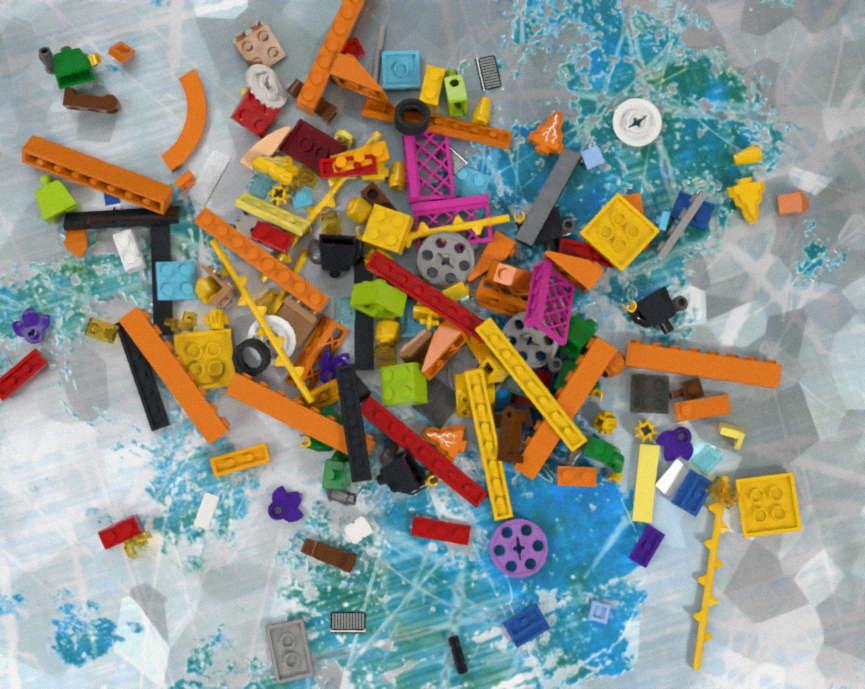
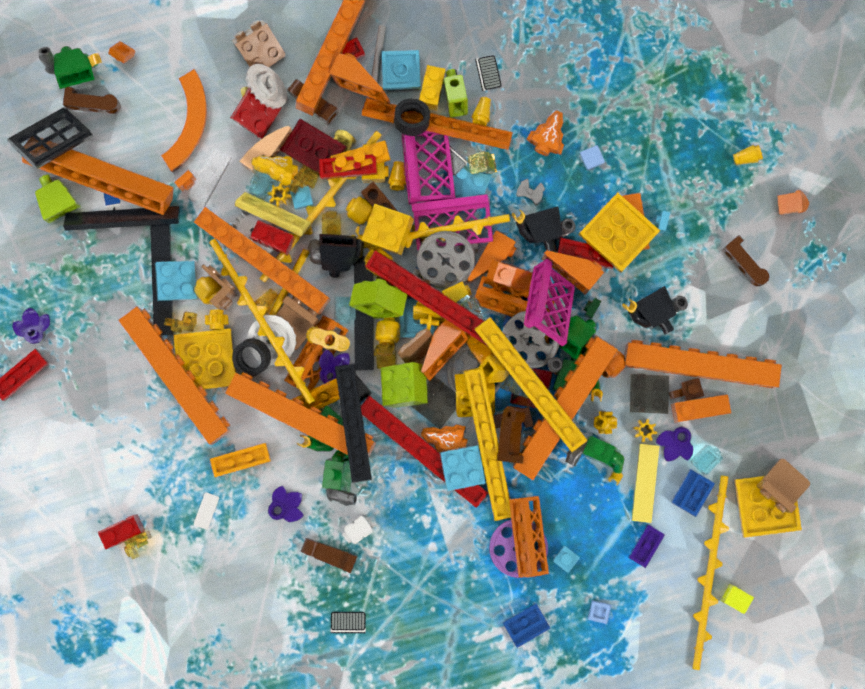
(50, 137): none -> black piece
(76, 241): orange tile -> none
(101, 330): clear yellow bracket -> none
(129, 251): white brick -> none
(145, 382): black tile -> none
(290, 650): light grey tile -> none
(317, 336): none -> yellow piece
(402, 471): black torso -> none
(440, 530): red plate -> none
(458, 654): black axle -> none
(462, 467): none -> medium azure plate
(482, 162): none -> clear yellow bracket
(525, 536): none -> orange fence
(534, 195): none -> light grey piece
(548, 198): tile -> none
(566, 559): none -> medium azure plate
(576, 476): orange brick -> none
(591, 308): none -> dark green plate
(637, 109): white gear -> none
(672, 478): white sticker -> none
(685, 217): light grey plate -> none
(701, 217): blue plate -> none
(722, 493): clear yellow bracket -> none
(732, 431): light yellow tile -> none
(737, 599): none -> neon yellow panel
(744, 262): none -> reddish brown leg
(747, 197): yellow rock -> none
(783, 486): none -> medium nougat bracket

